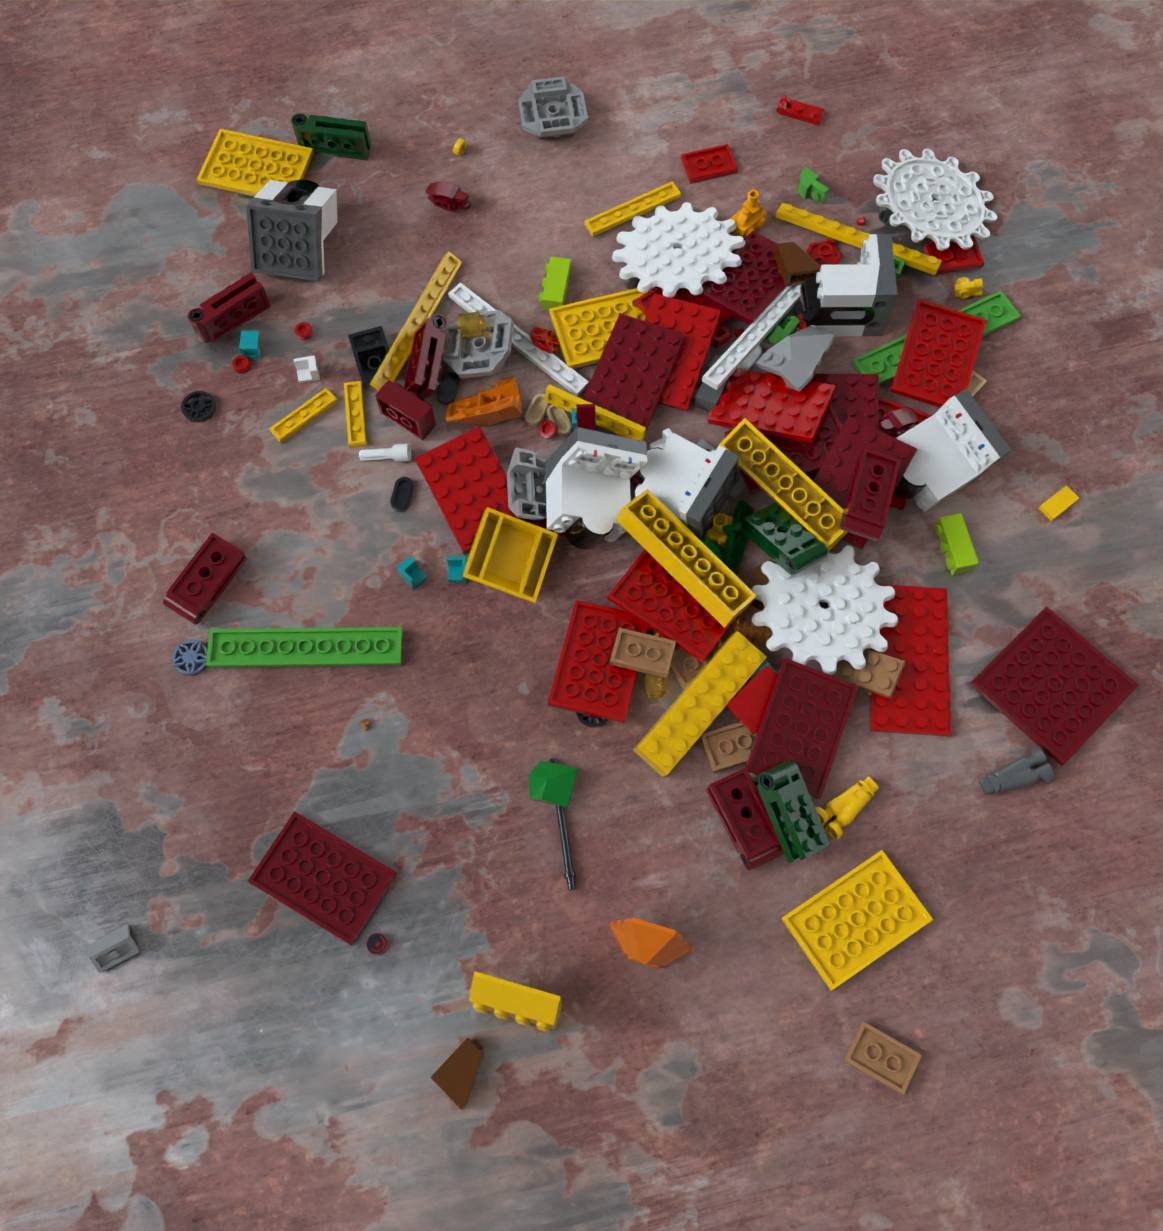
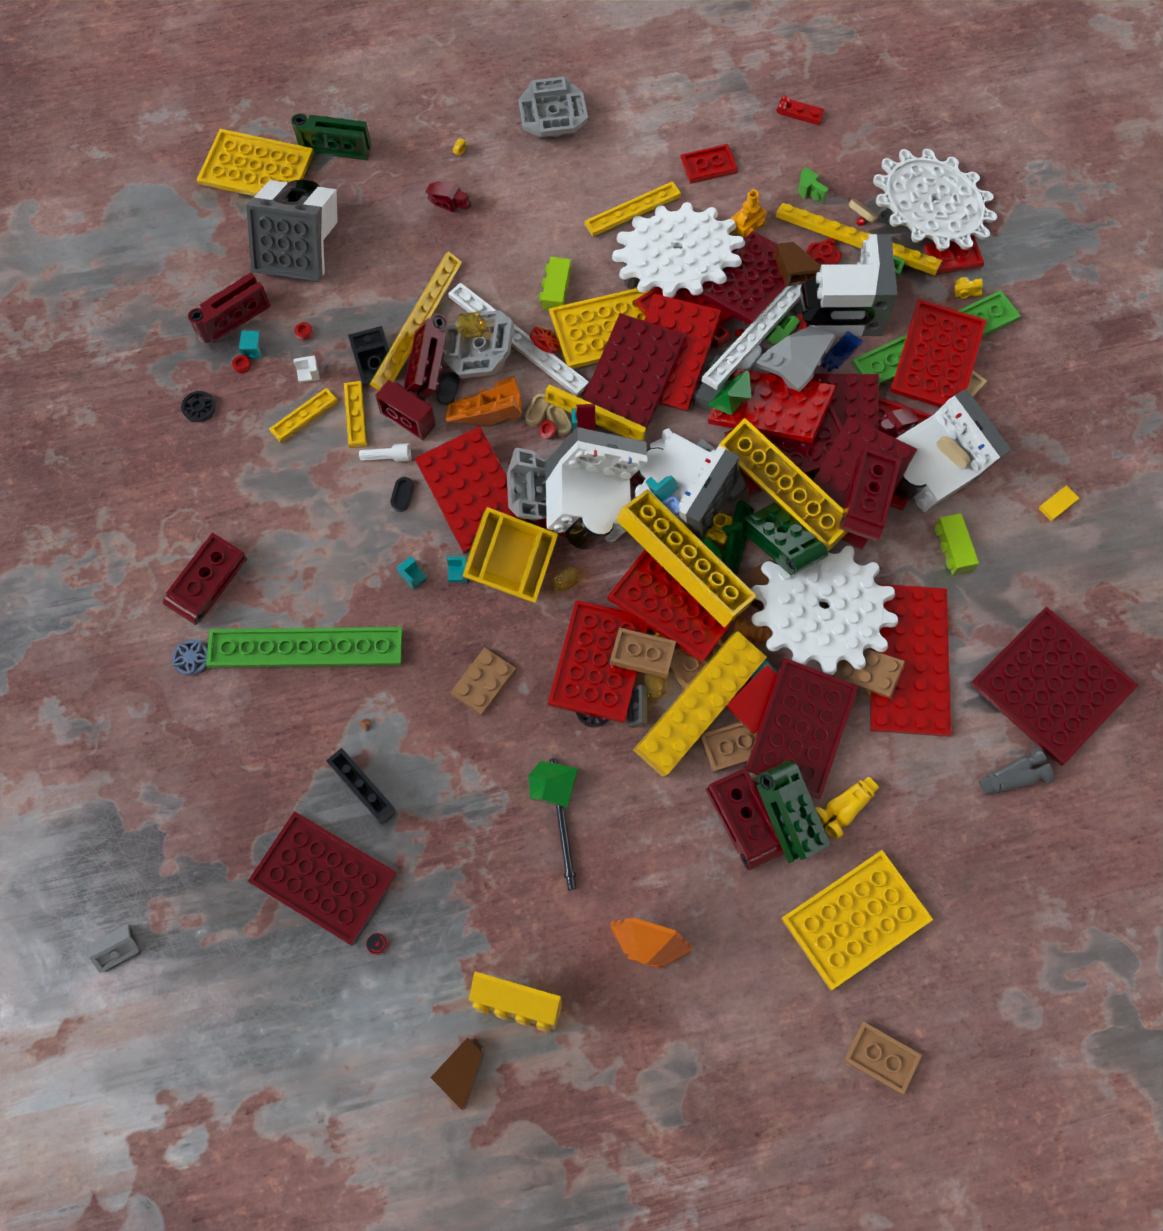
(361, 786): none -> black brick
(483, 681): none -> medium nougat plate
(565, 579): none -> clear yellow brick
(638, 707): none -> dark grey plate
(664, 488): none -> teal panel
(672, 504): none -> light blue tile
(732, 394): none -> green slope
(841, 351): none -> clear blue hinge
(863, 210): none -> tan tile
(953, 451): none -> tan tile

